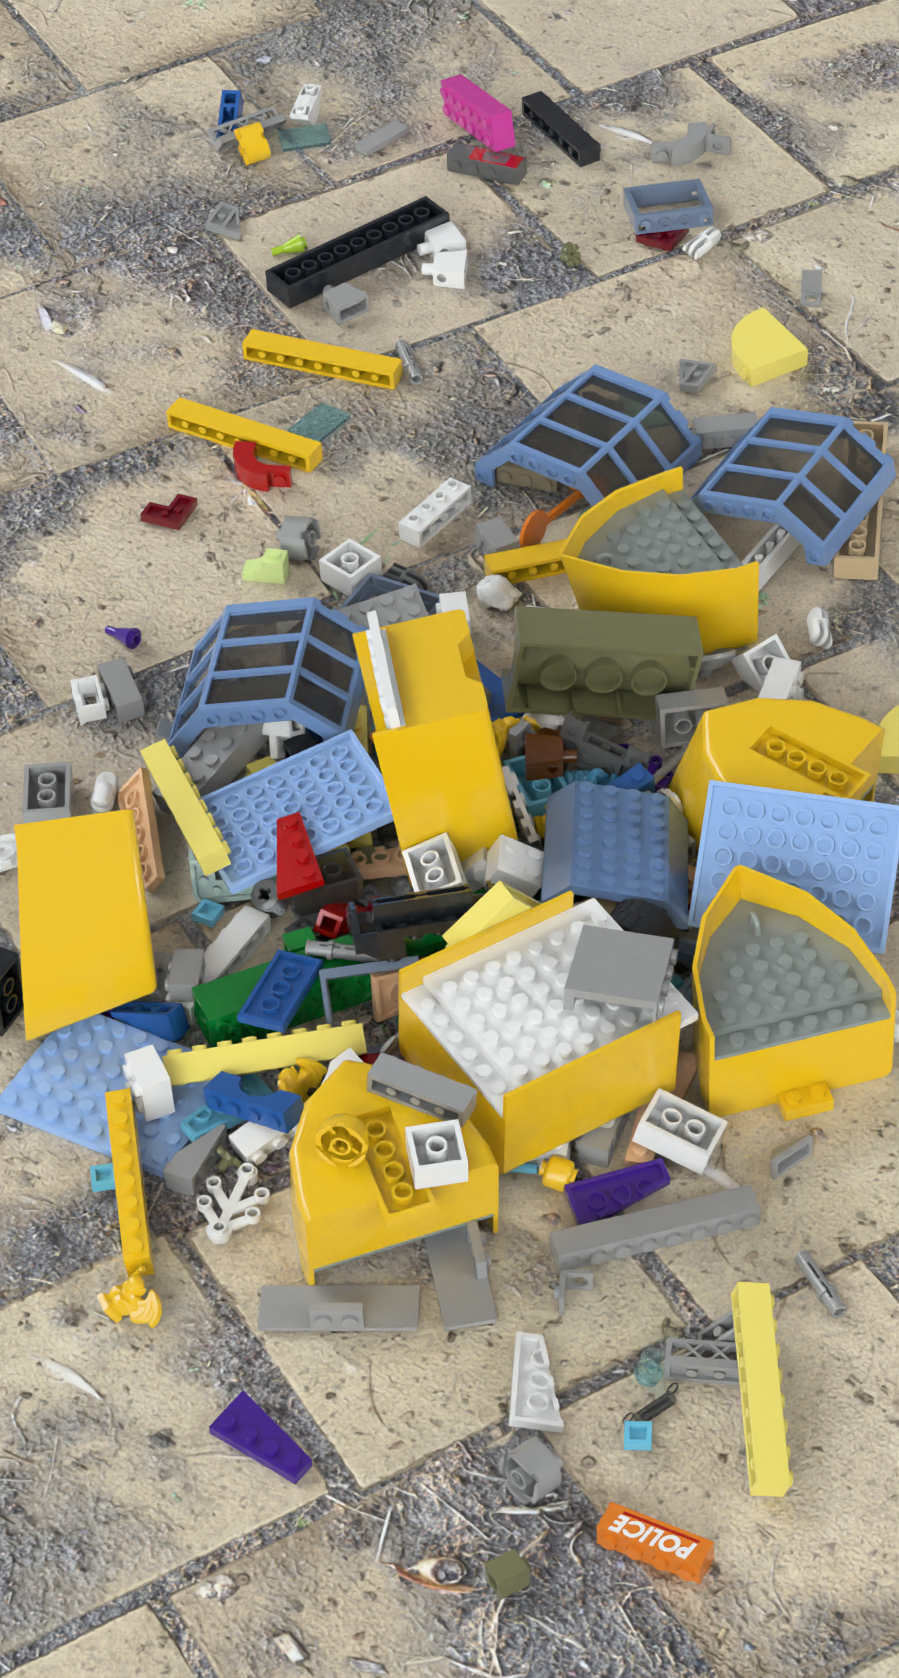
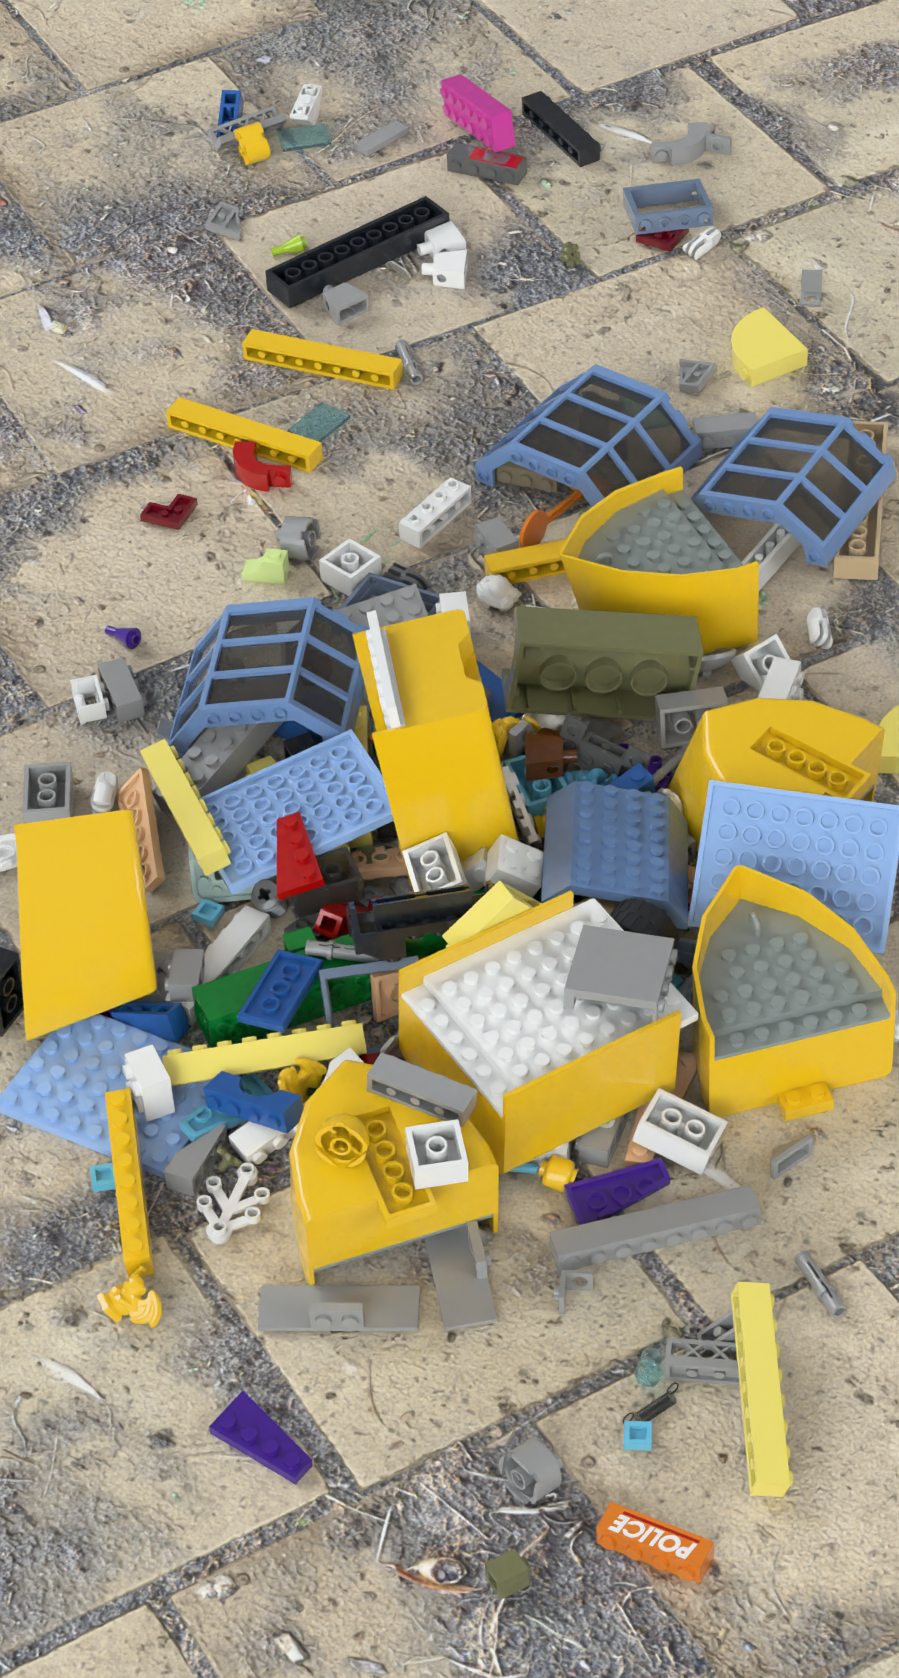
(278, 733): white brick -> none
(532, 1387): white wing -> none

